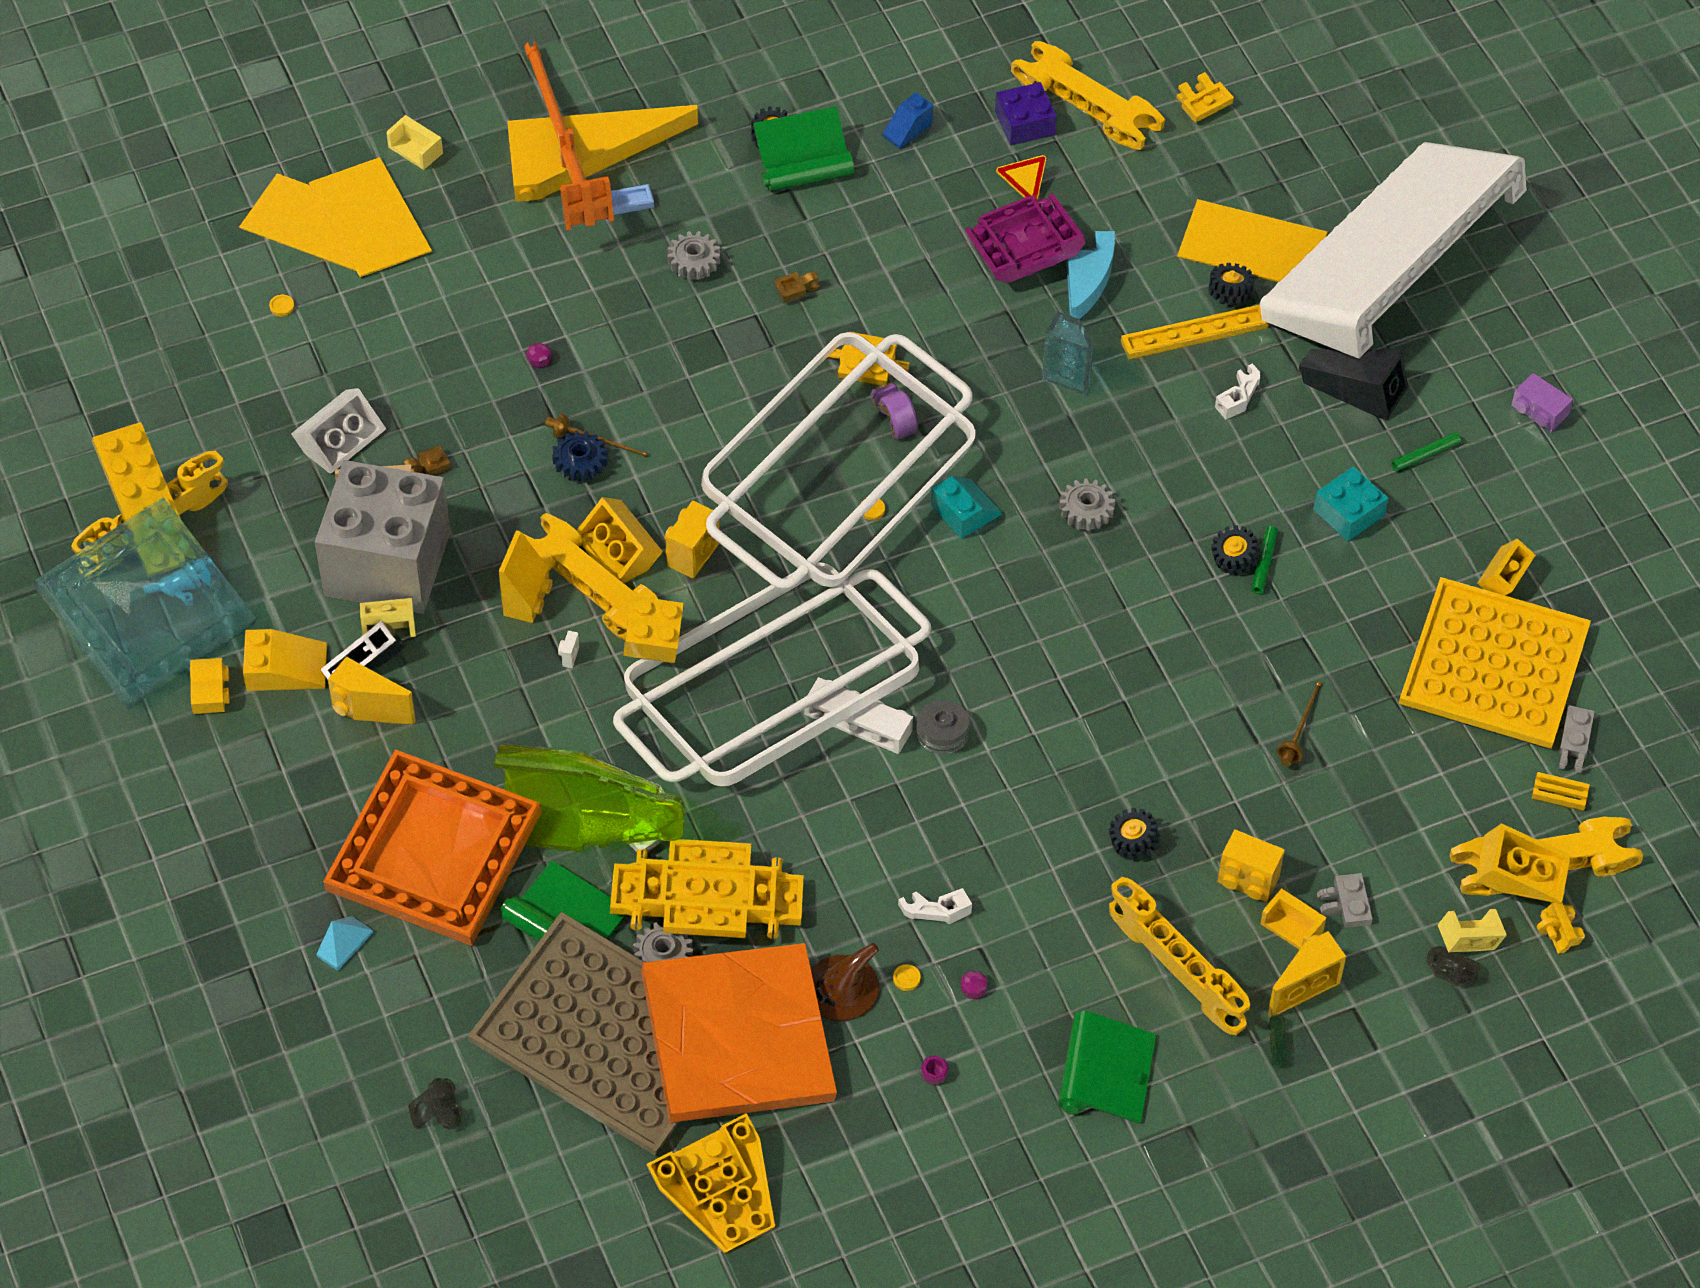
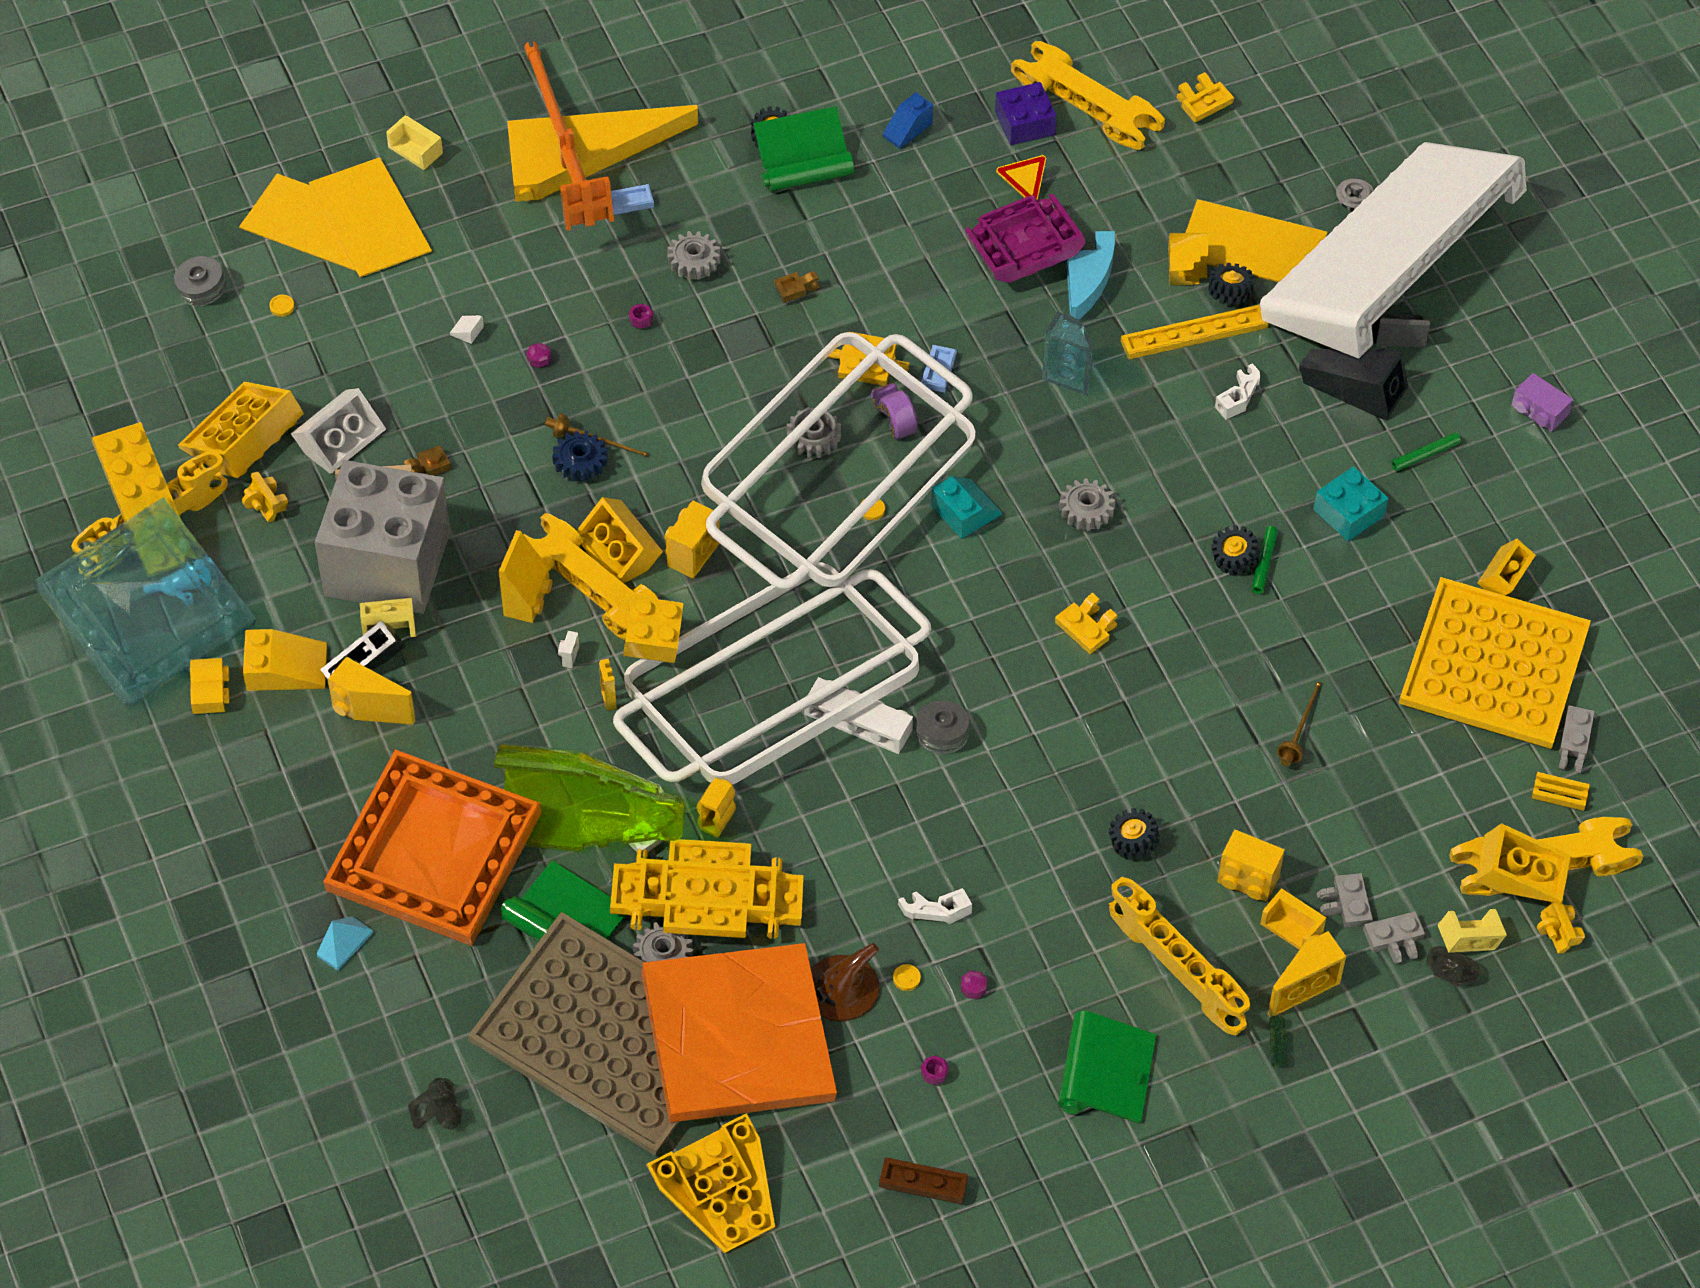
(200, 281): none -> dark grey piece
(244, 427): none -> yellow slope
(261, 497): none -> yellow hips
(468, 328): none -> white slope
(607, 684): none -> yellow tile
(641, 316): none -> magenta tile
(716, 807): none -> yellow brick
(819, 437): none -> light grey gear
(923, 1180): none -> reddish brown plate
(944, 356): none -> light blue tile
(1082, 628): none -> yellow plate
(1187, 258): none -> yellow piece
(1354, 187): none -> light grey gear
(1395, 932): none -> light grey hinge
(1402, 330): none -> dark grey slope

